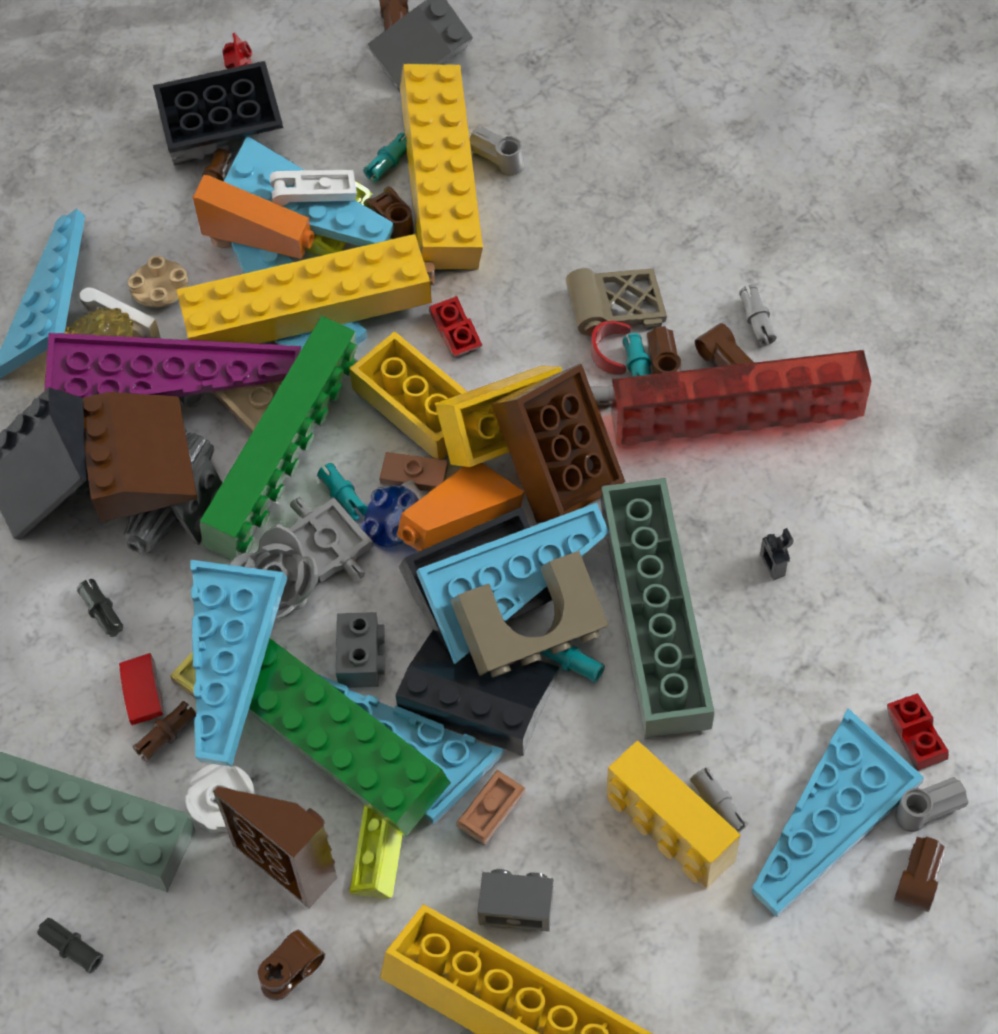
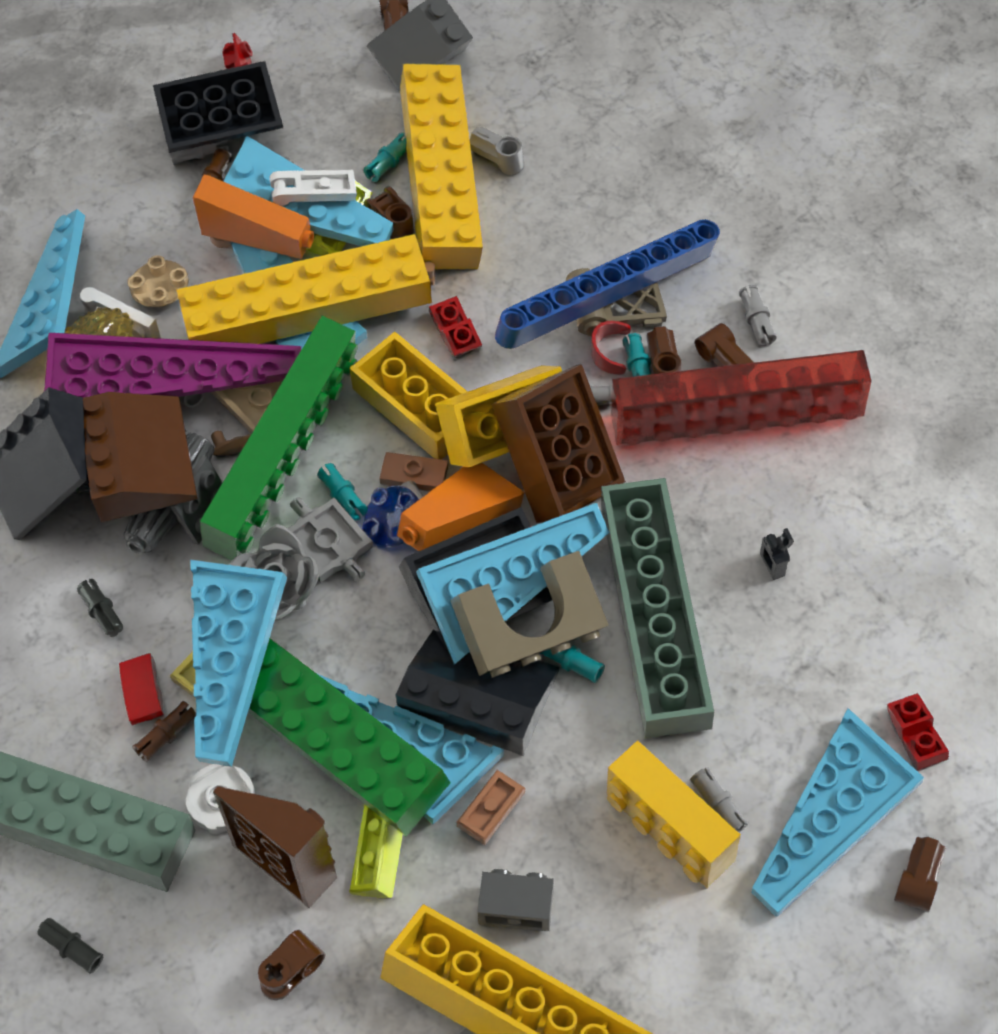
(228, 447): none -> medium nougat bar
(358, 649): dark grey brick -> none
(605, 284): none -> blue beam
(932, 802): light grey piece -> none

